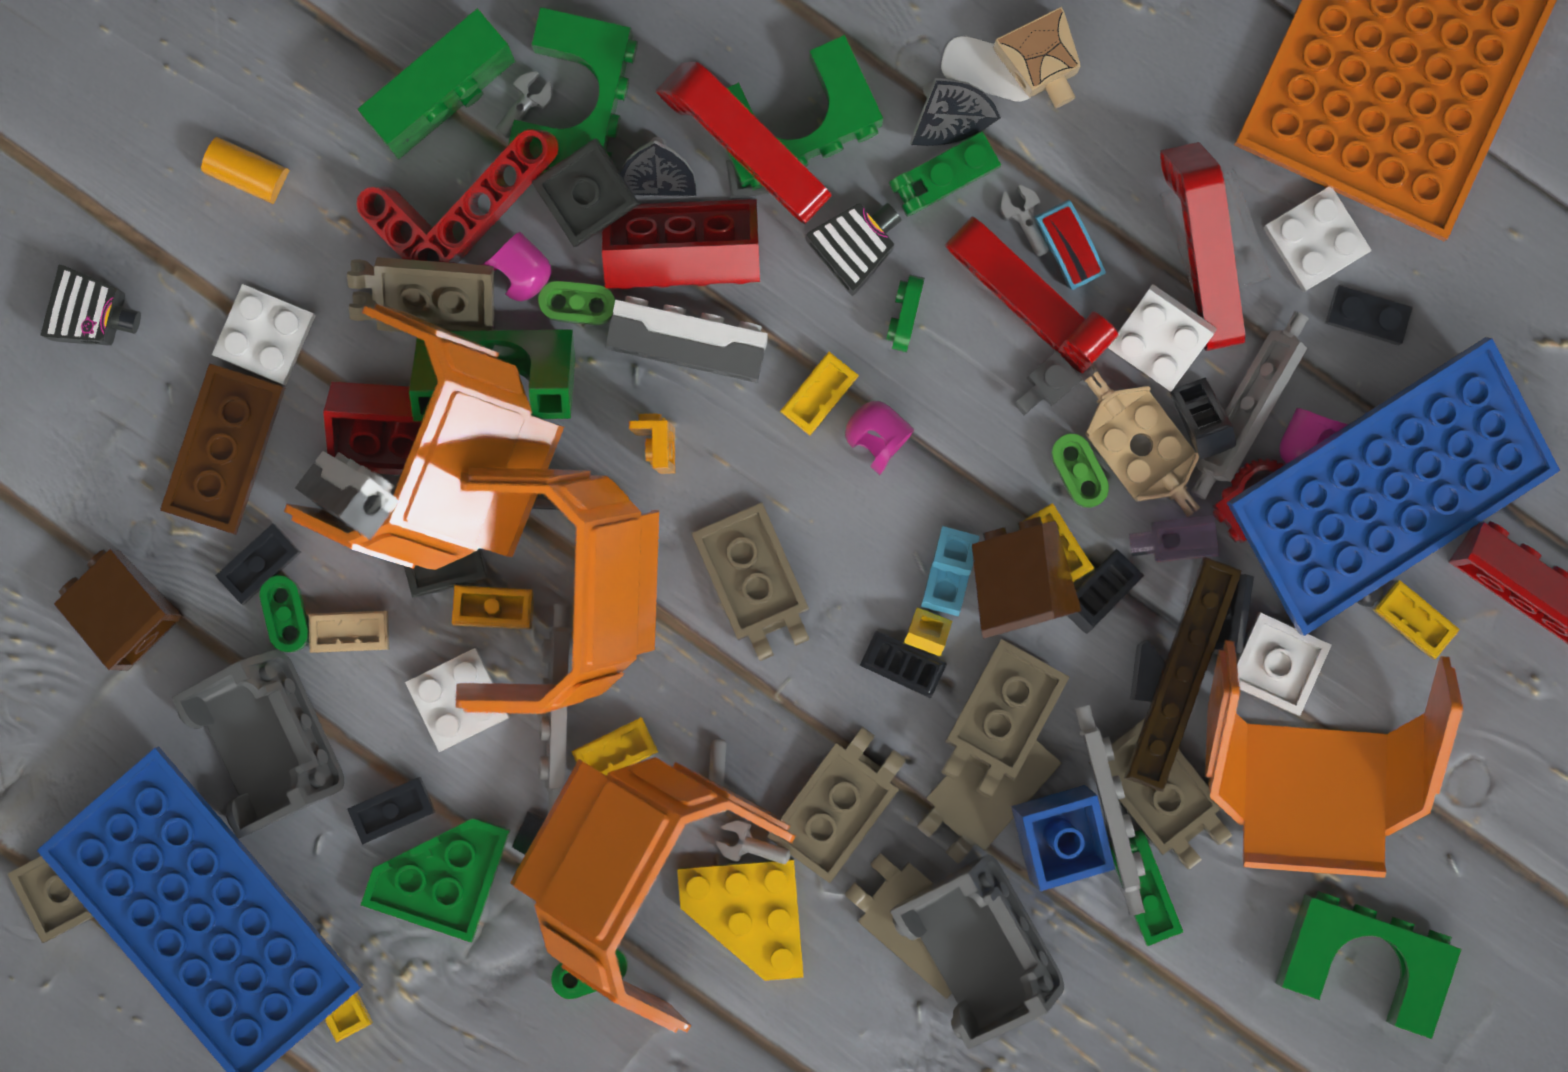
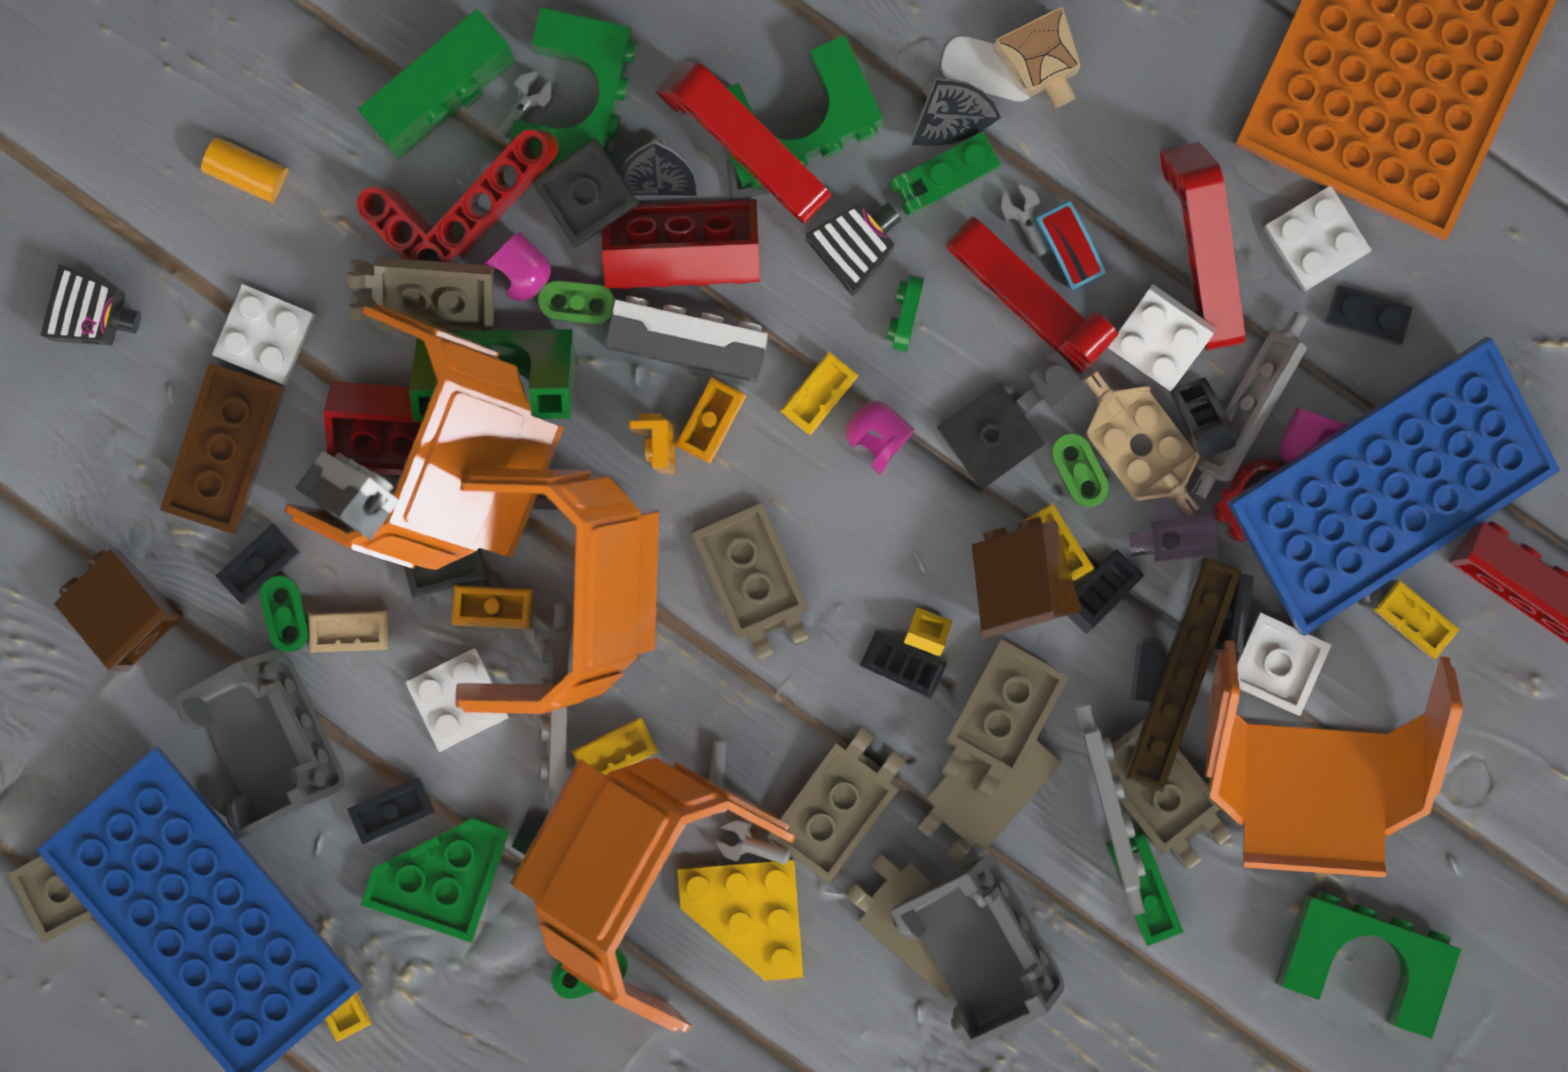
(710, 420): none -> light orange brick
(949, 571): medium azure slope -> none
(990, 436): none -> pearl dark grey plate
(1063, 837): blue brick -> none

